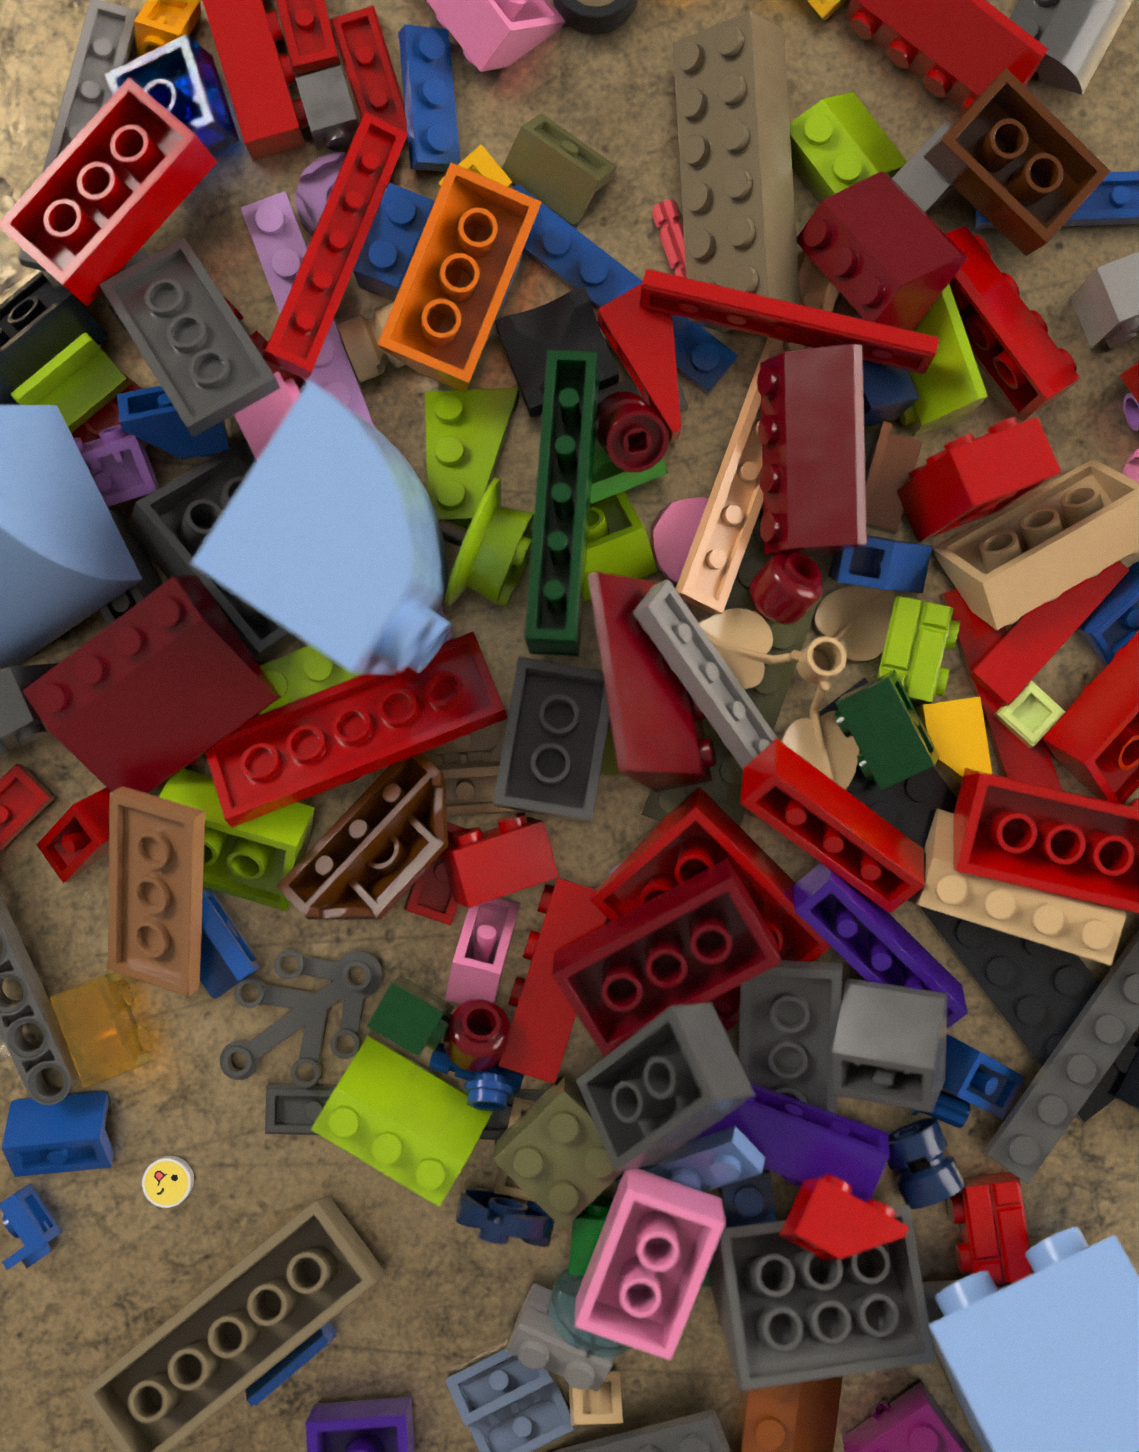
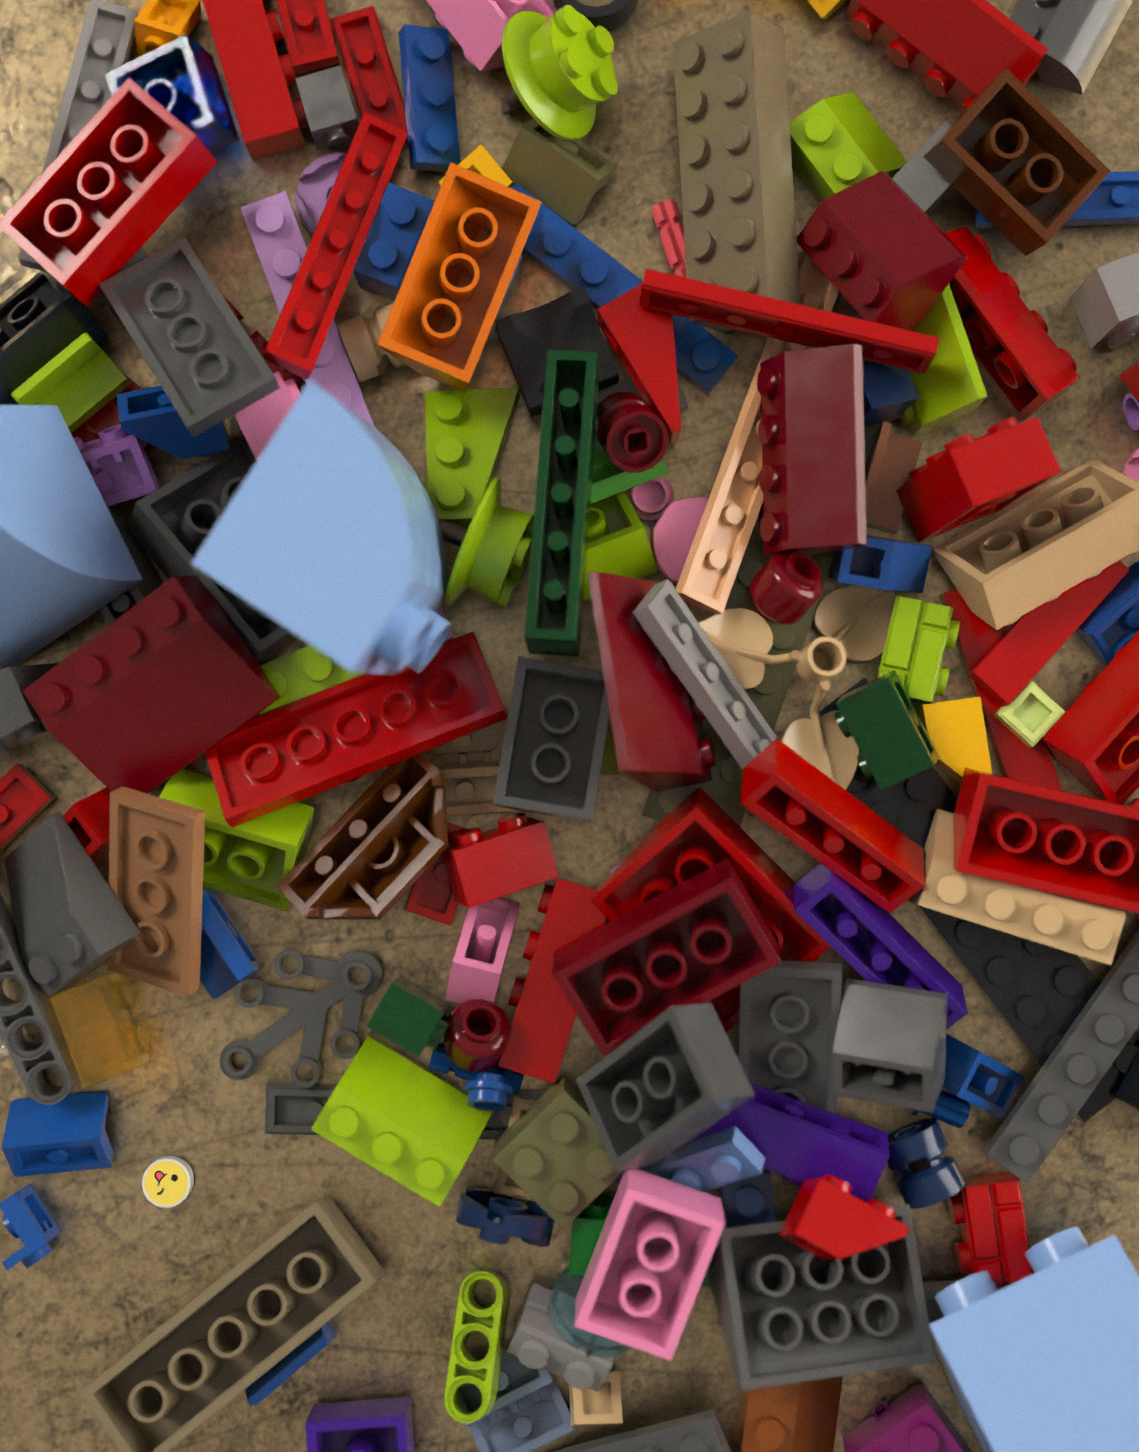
(63, 907): none -> dark grey slope
(462, 1365): none -> lime beam
(558, 69): none -> lime piece
(651, 498): none -> bright pink plate

